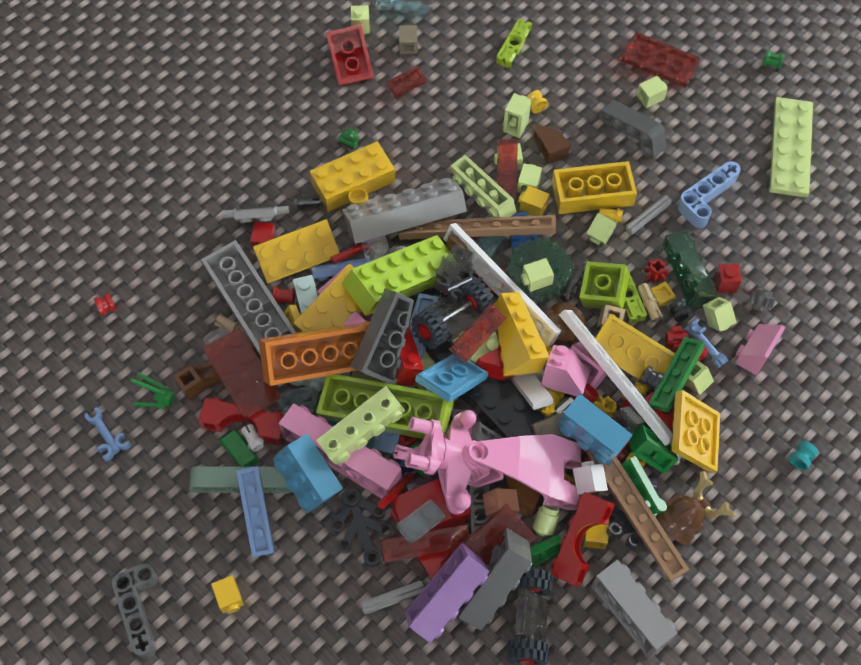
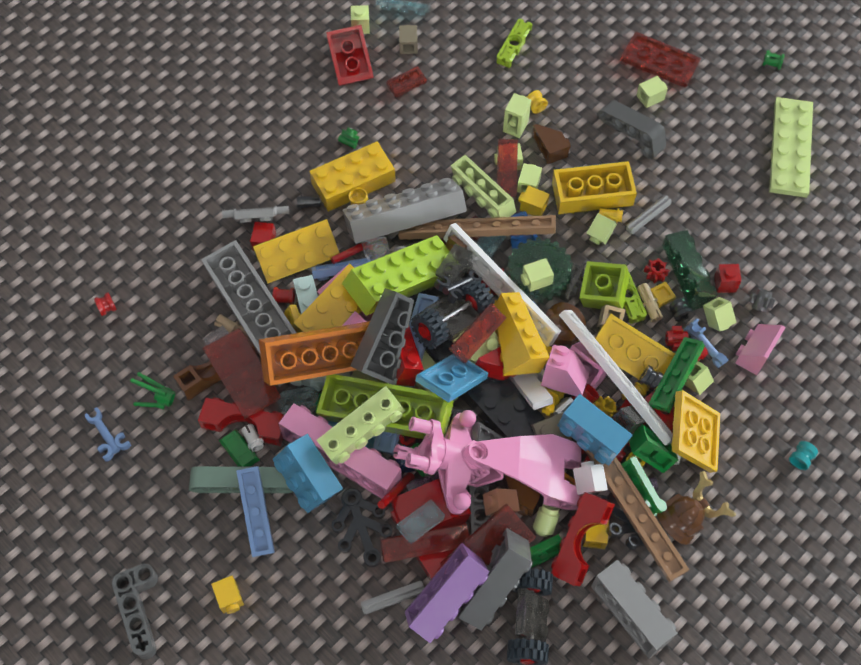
(697, 201): light blue beam -> none

